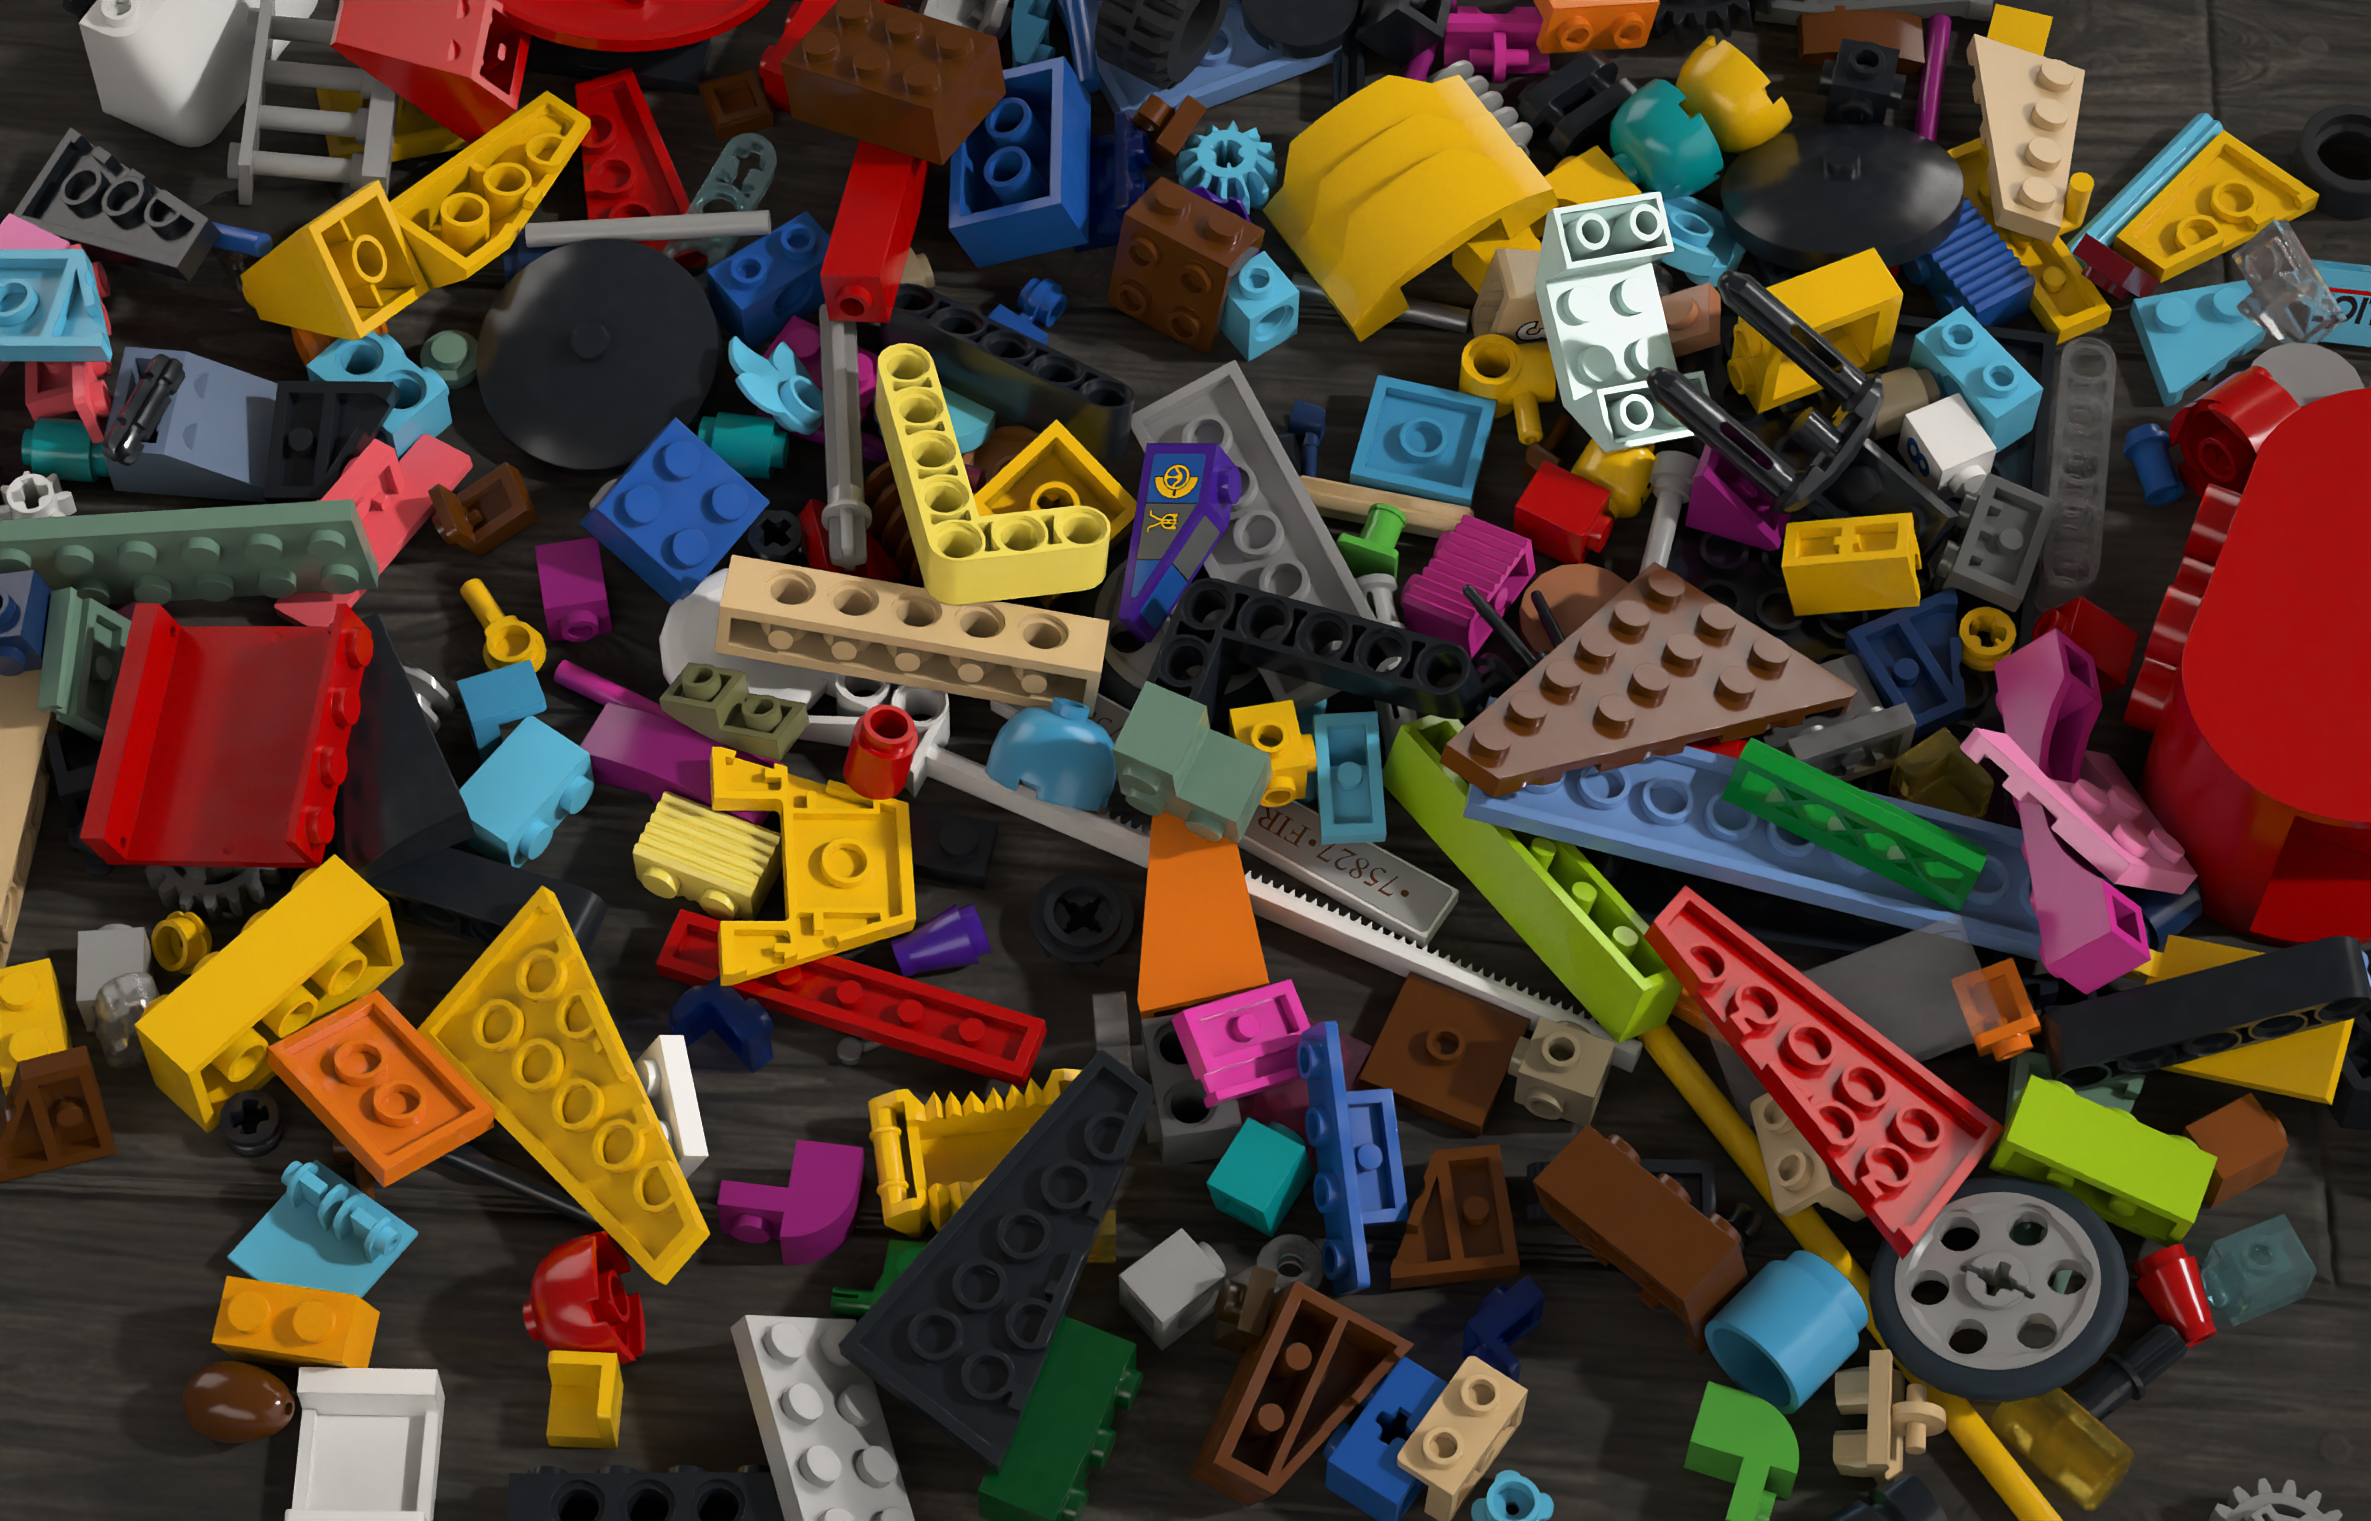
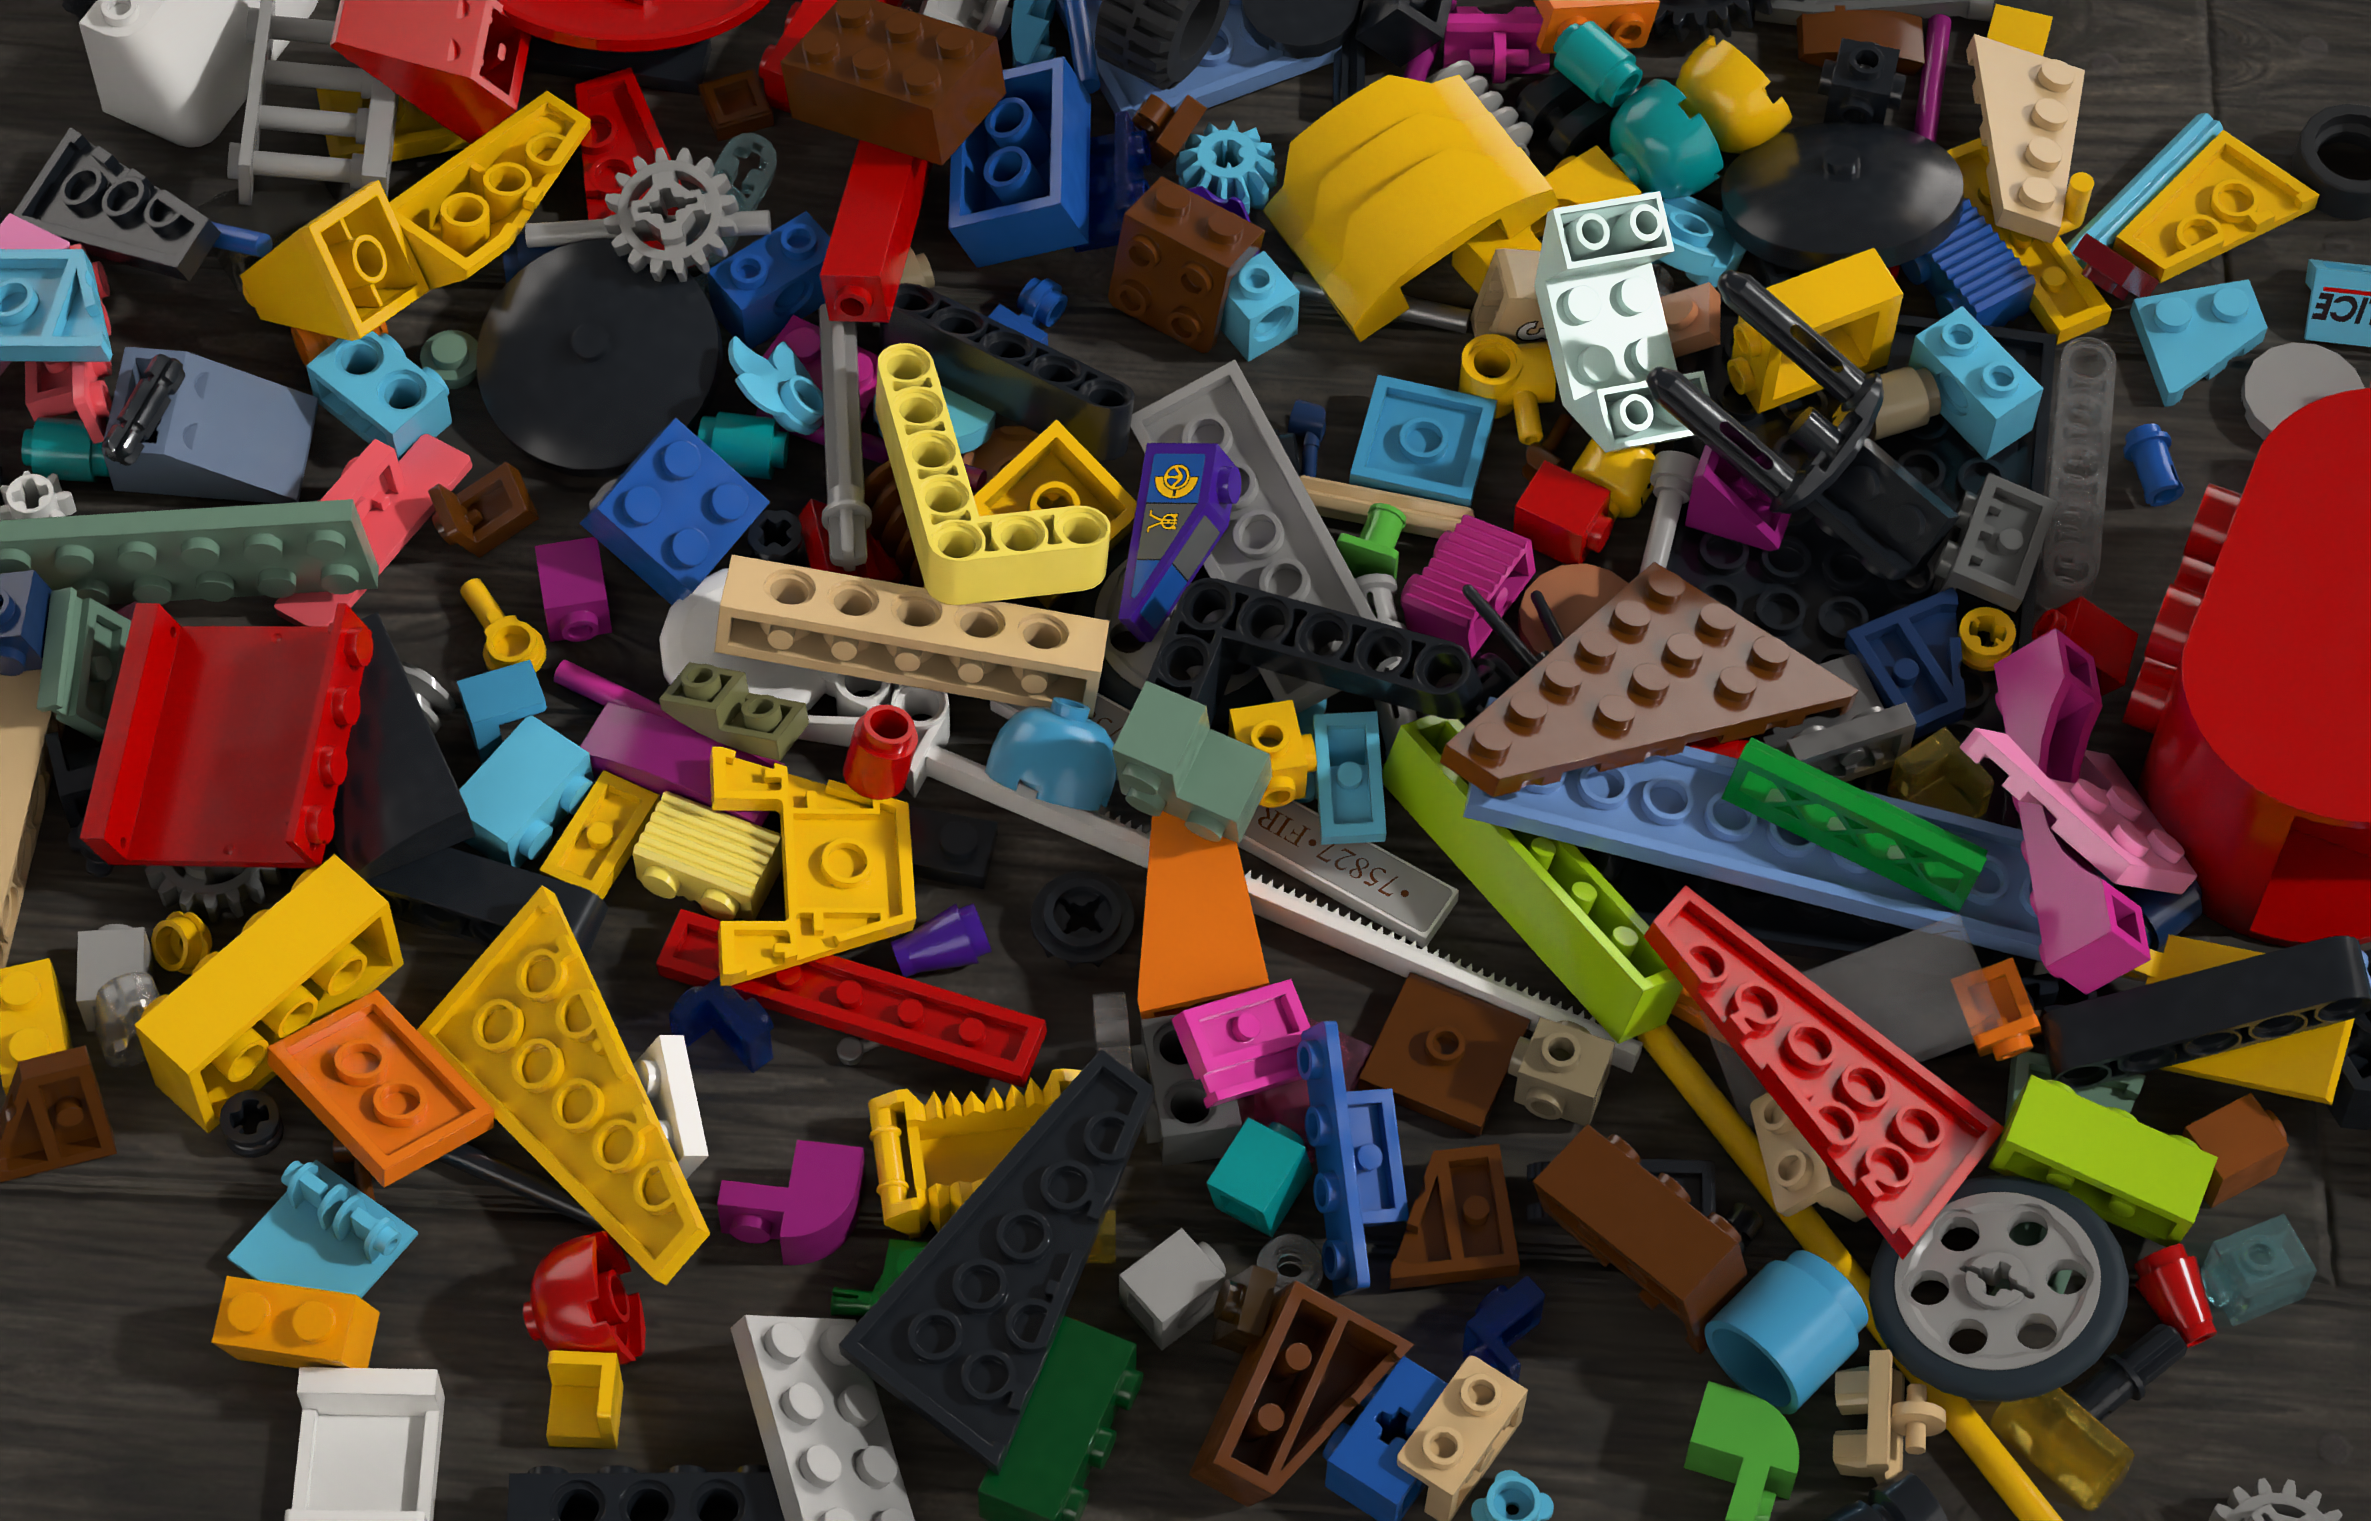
(236, 1402): reddish brown animal -> none
(319, 431): black wing -> none
(601, 834): none -> yellow plate
(695, 214): none -> light grey gear
(1597, 63): none -> teal brick
(1852, 564): yellow hinge -> none
(1946, 447): white brick -> none
(2227, 427): red brick -> none
(2287, 288): clear slope -> none

